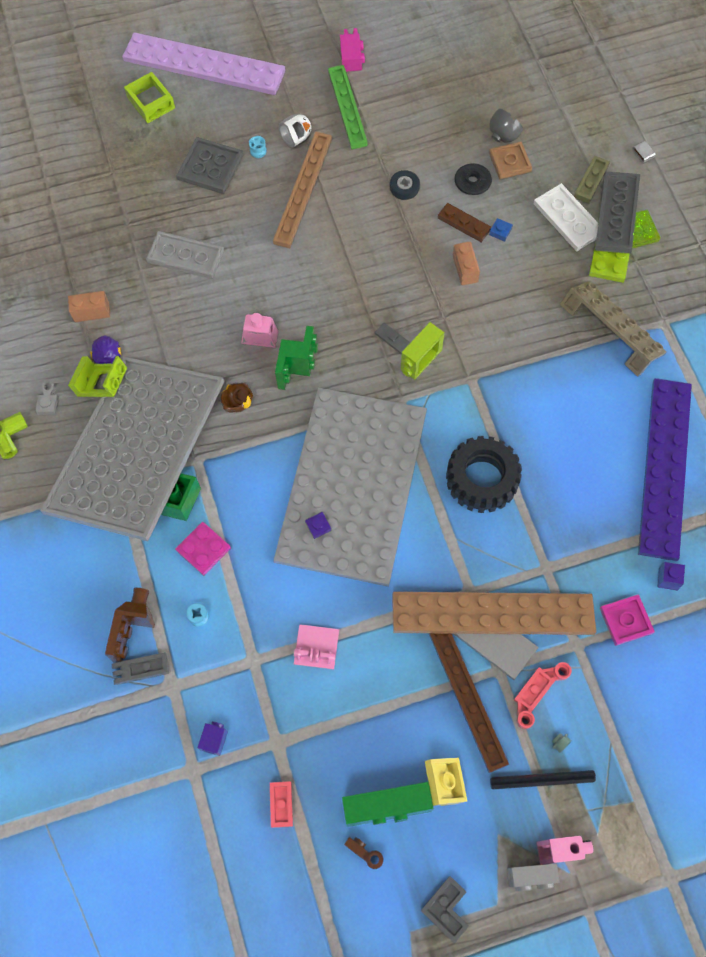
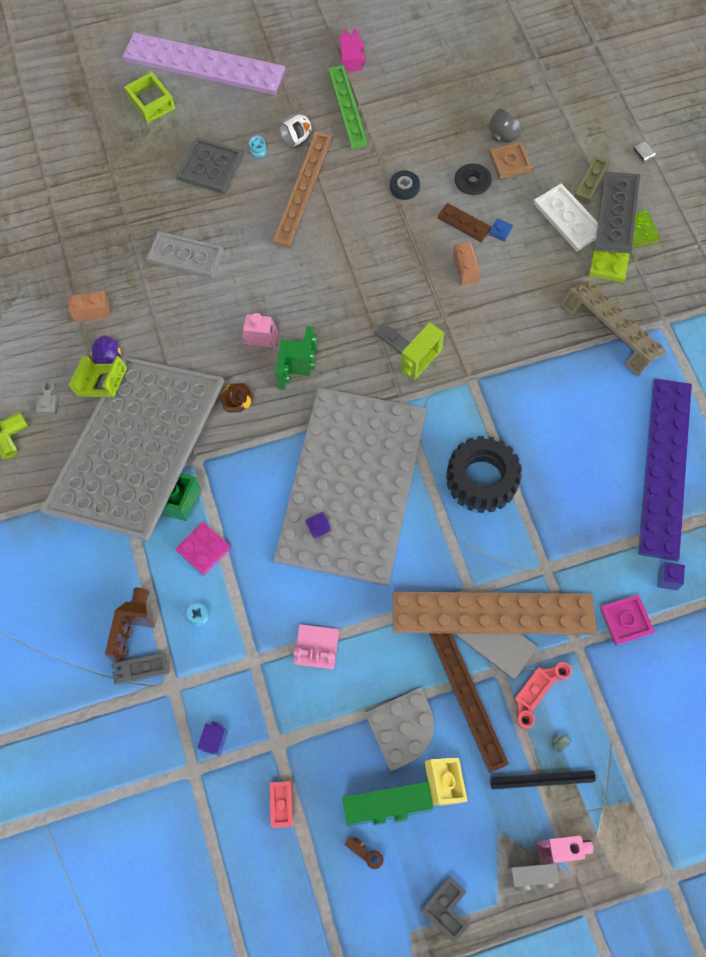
(402, 728): none -> light grey plate

